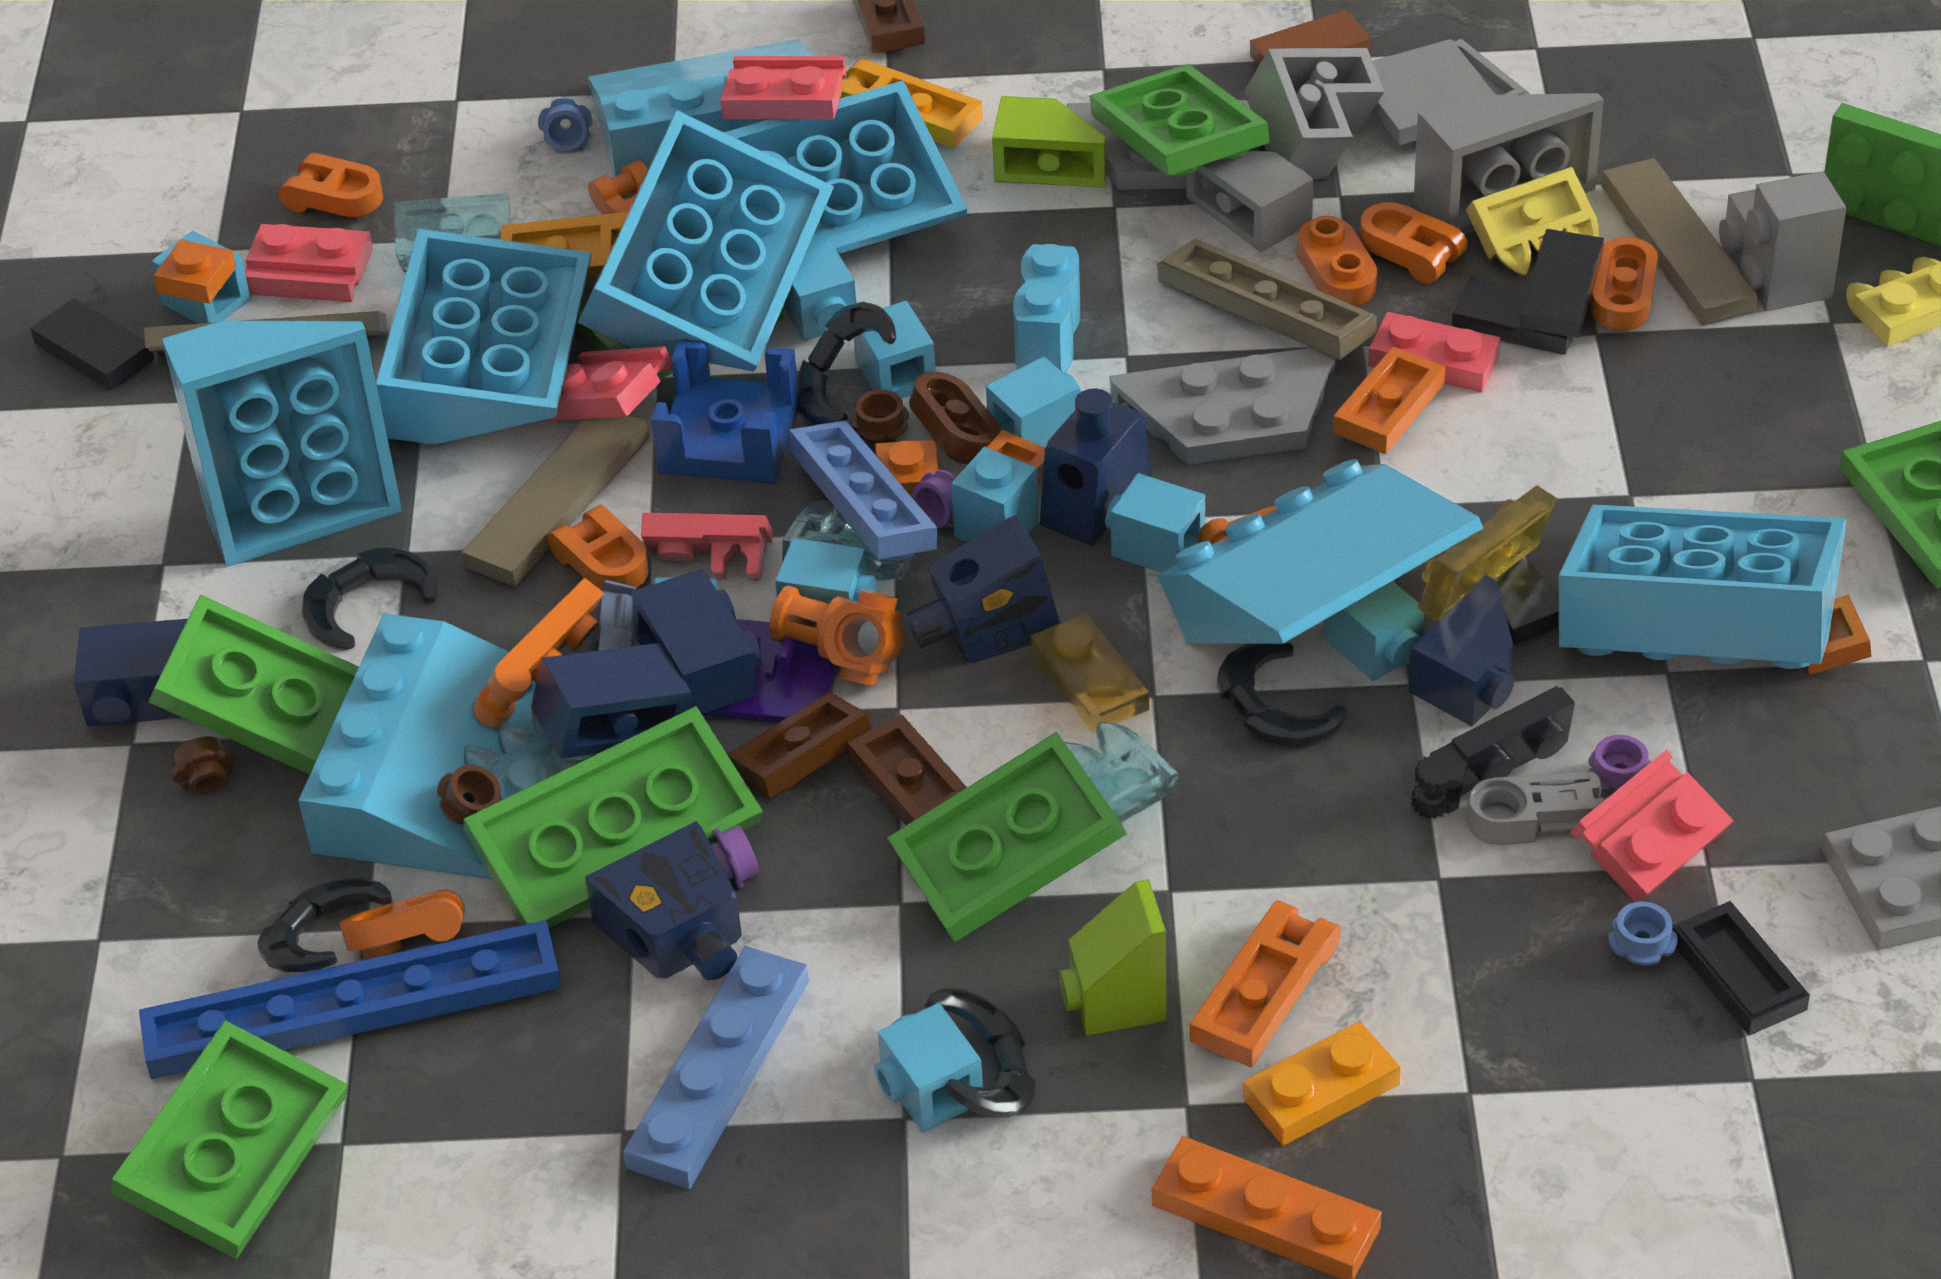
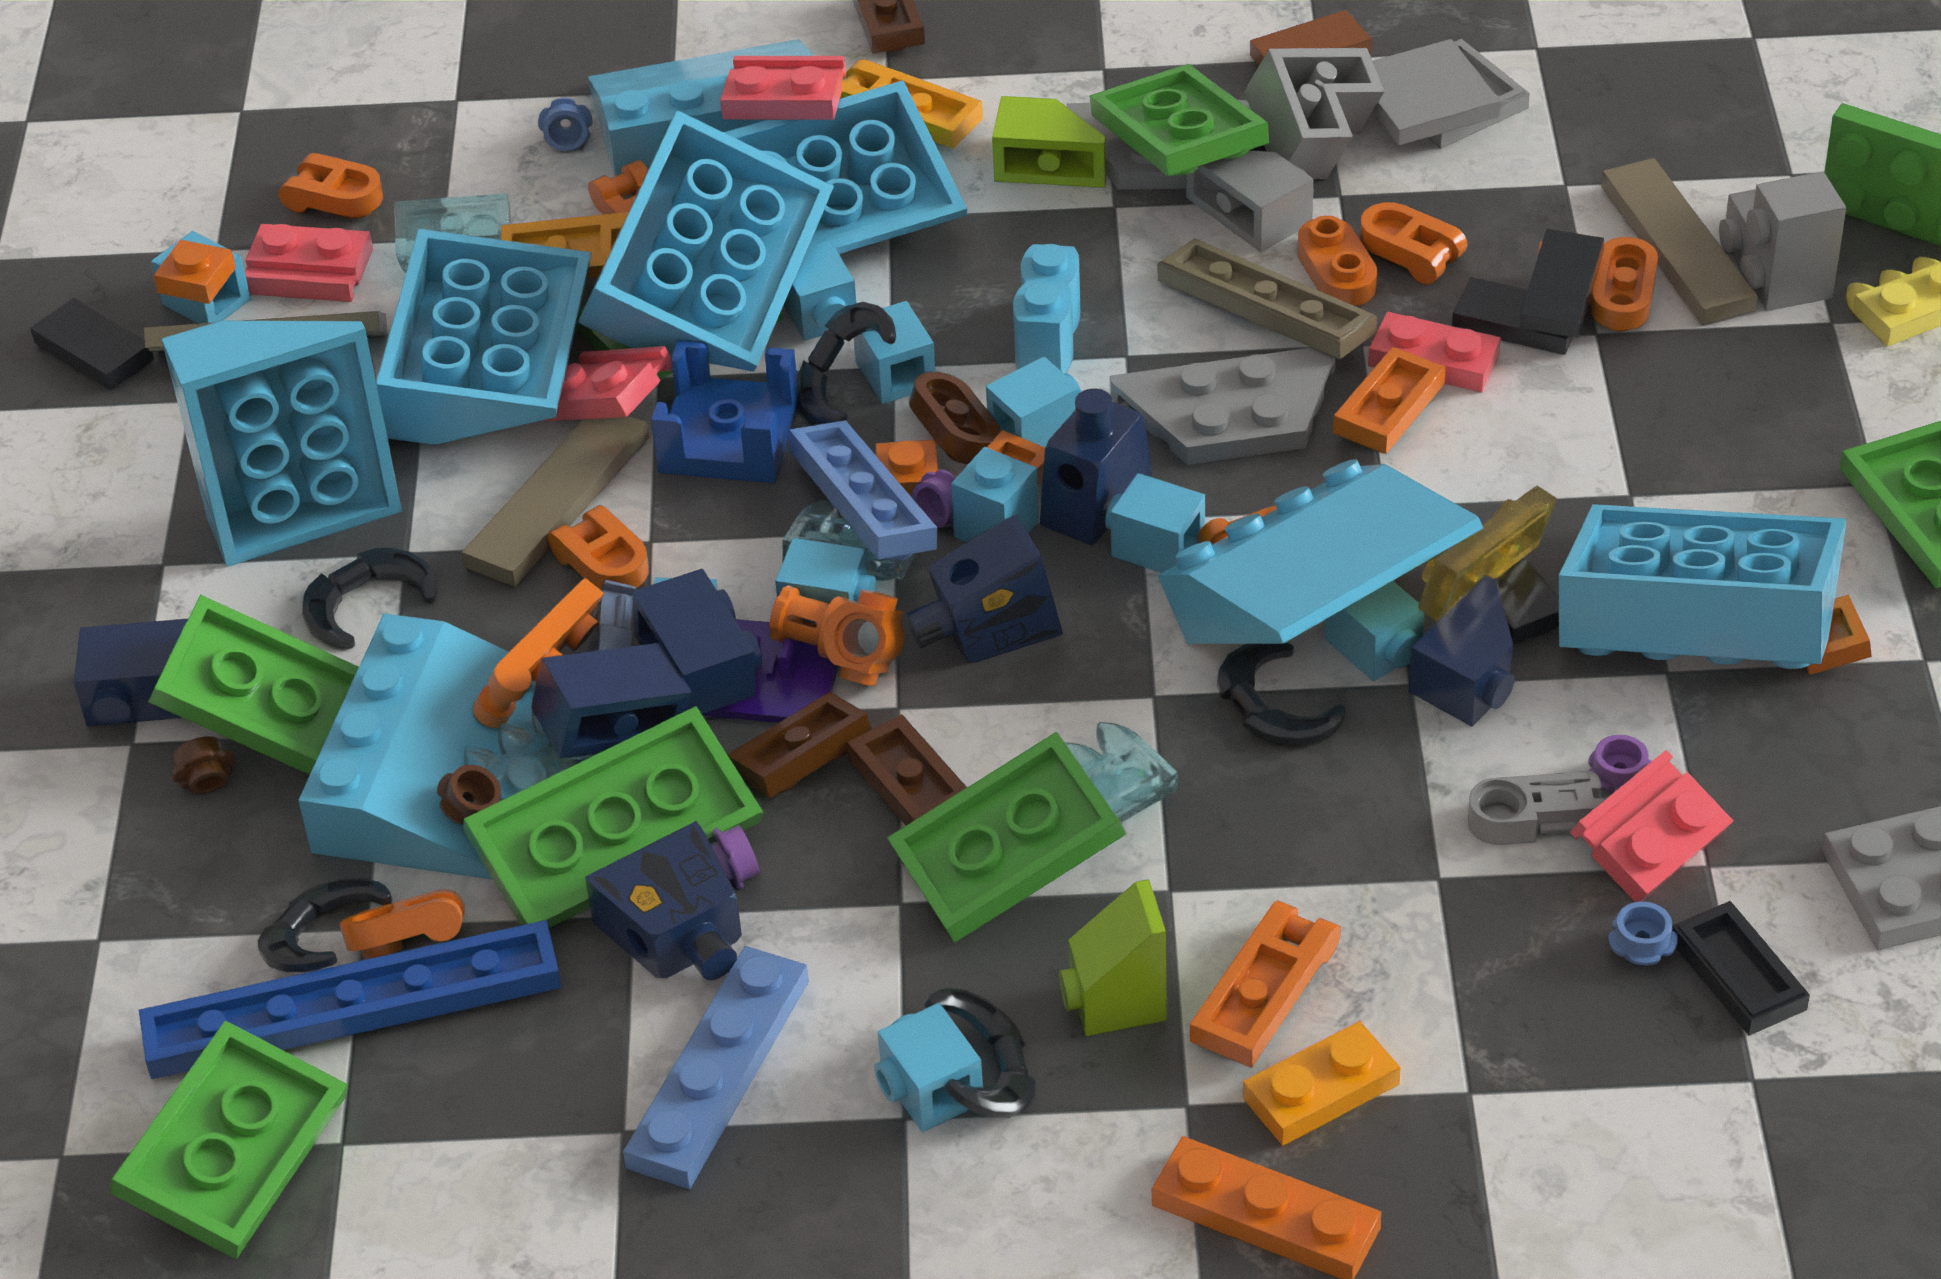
(680, 535): coral plate -> none
(879, 416): reddish brown plate -> none
(1089, 672): clear yellow plate -> none
(1492, 751): black hinge -> none
(1499, 143): light grey slope -> none
(1521, 214): light yellow plate -> none

